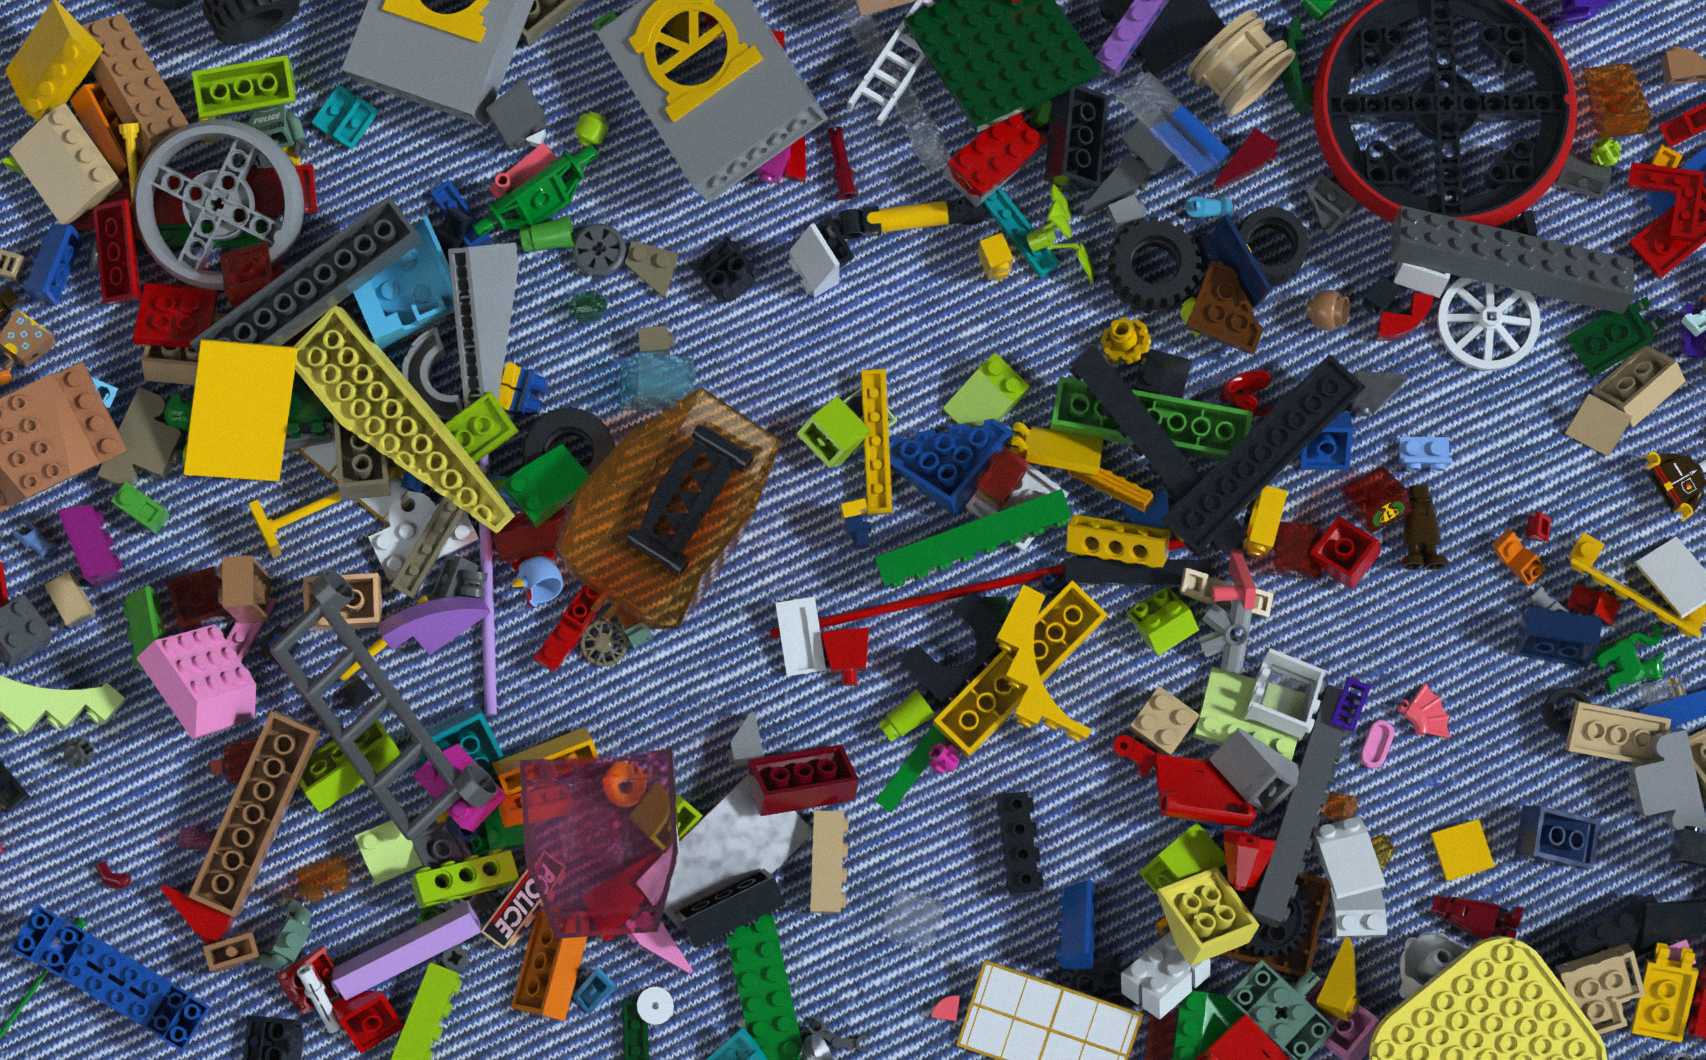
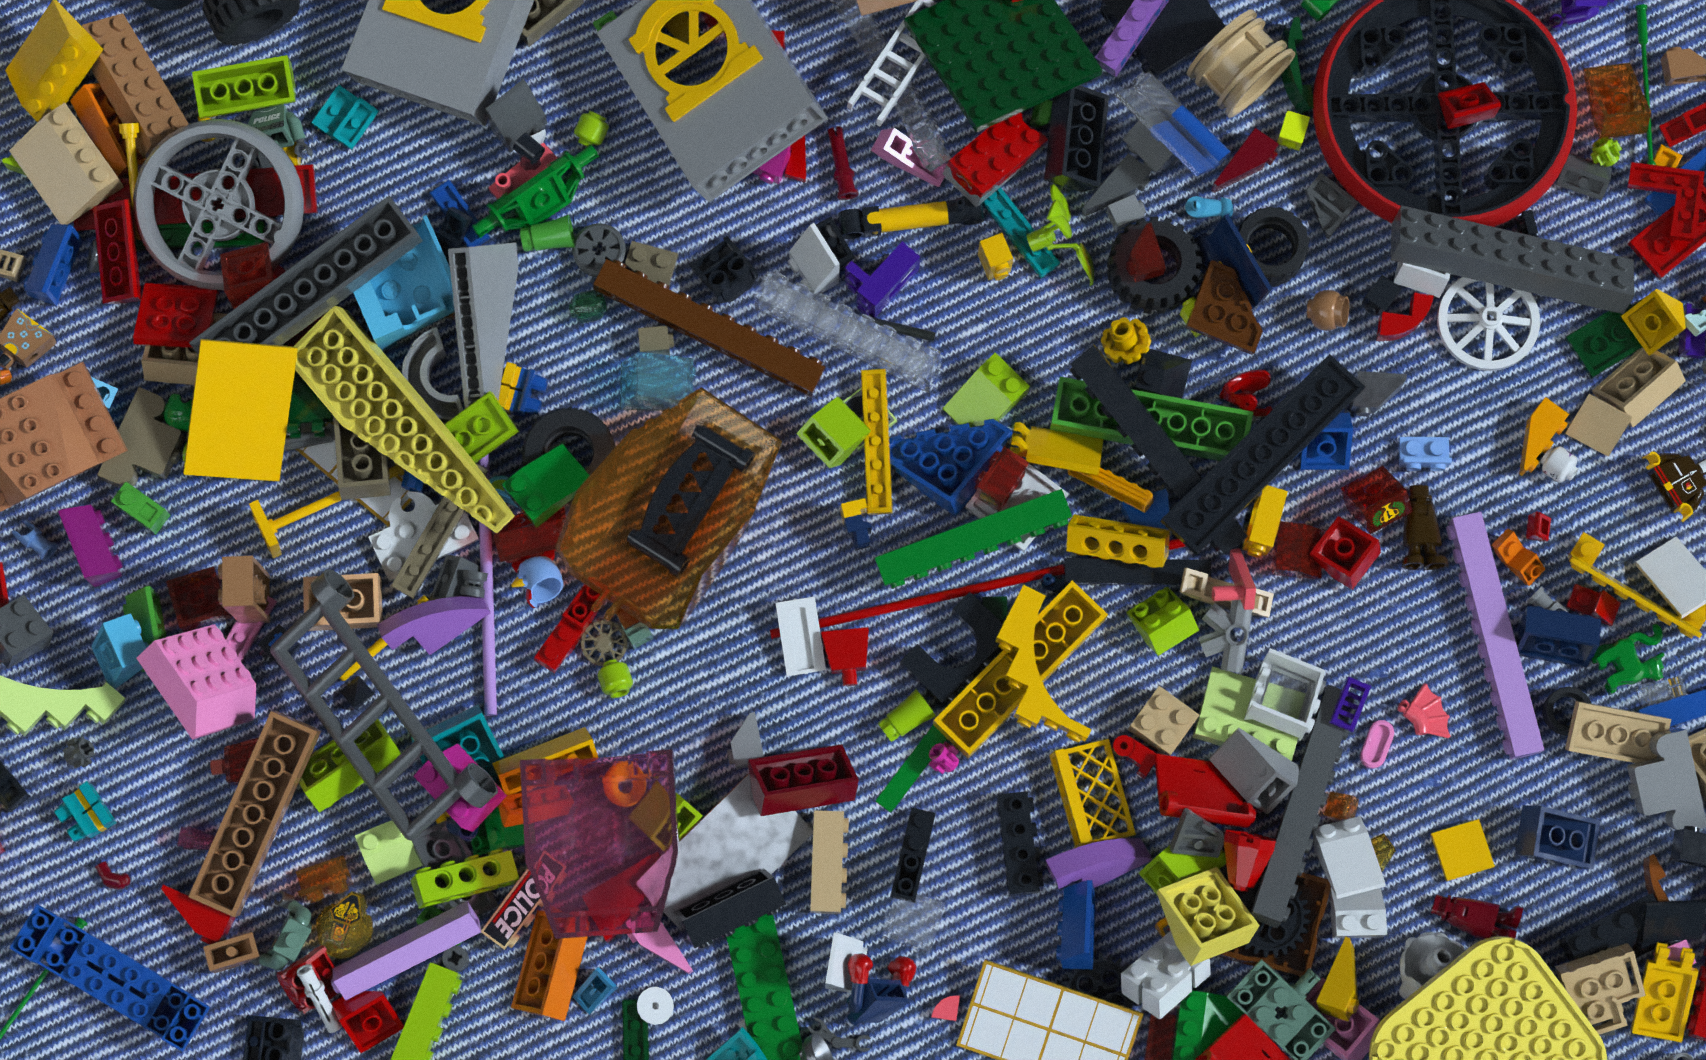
(70, 599): tan piece -> none
(88, 811): none -> teal hips
(117, 649): none -> medium azure slope
(345, 926): none -> clear yellow helmet
(529, 151): none -> black piece
(615, 678): none -> lime head
(708, 327): none -> reddish brown brick
(841, 950): none -> white slope
(848, 331): none -> clear brick
(877, 998): none -> dark blue torso
(885, 282): none -> dark purple brick
(898, 151): none -> bright pink slope
(908, 330): none -> pearl dark grey bar
(912, 855): none -> black slope
(1071, 793): none -> yellow fence
(1098, 861): none -> medium lavender slope
(1146, 257): none -> clear red slope
(1196, 836): none -> dark grey wing
(1293, 130): none -> neon yellow panel
(1468, 105): none -> red slope
(1495, 636): none -> lavender brick
(1539, 430): none -> light orange slope
(1559, 464): none -> white head
(1643, 40): none -> green piece
(1653, 873): none -> dark orange slope
(1655, 320): none -> yellow slope

